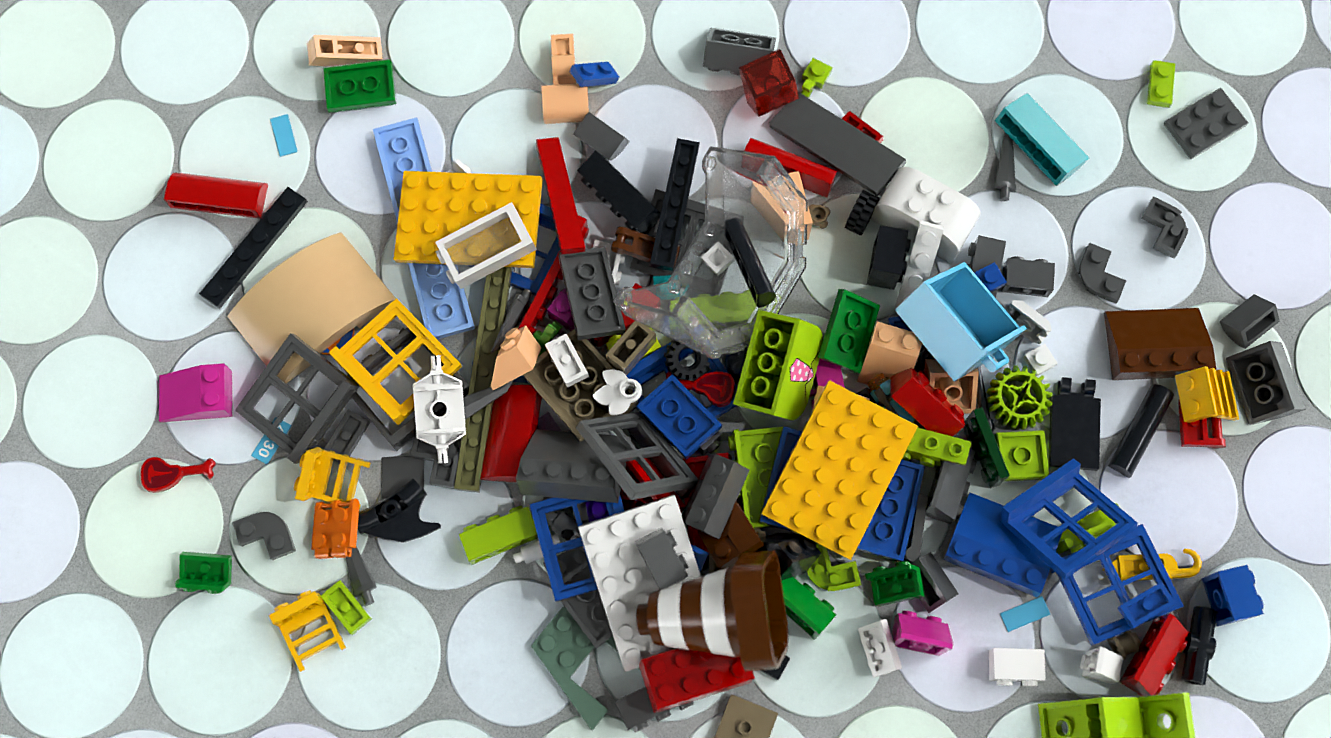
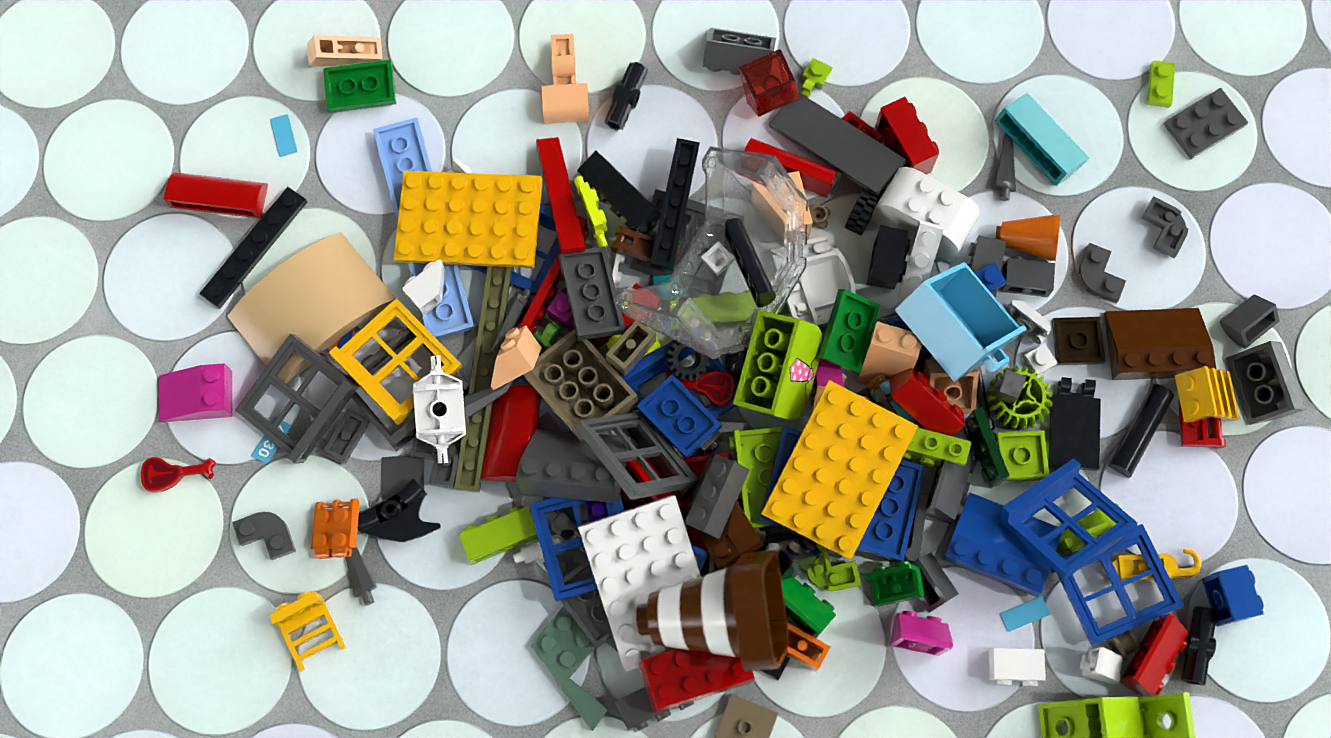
(204, 572): green bracket -> none
(315, 474): yellow plate -> none
(346, 607): lime plate -> none
(427, 288): none -> white slope
(484, 246): window -> none
(566, 360): white plate -> none
(593, 213): none -> neon yellow plate
(594, 74): blue plate -> none
(601, 137): dark grey brick -> none
(614, 392): white plate -> none
(626, 96): none -> black piece
(662, 559): dark grey brick -> none
(806, 648): none -> orange brick
(818, 286): none -> white slope
(879, 648): white bracket -> none
(907, 135): none -> red brick
(1009, 386): none -> flat silver plate
(1032, 235): none -> orange cone
(1078, 340): none -> dark brown tile
(1146, 605): blue plate -> none

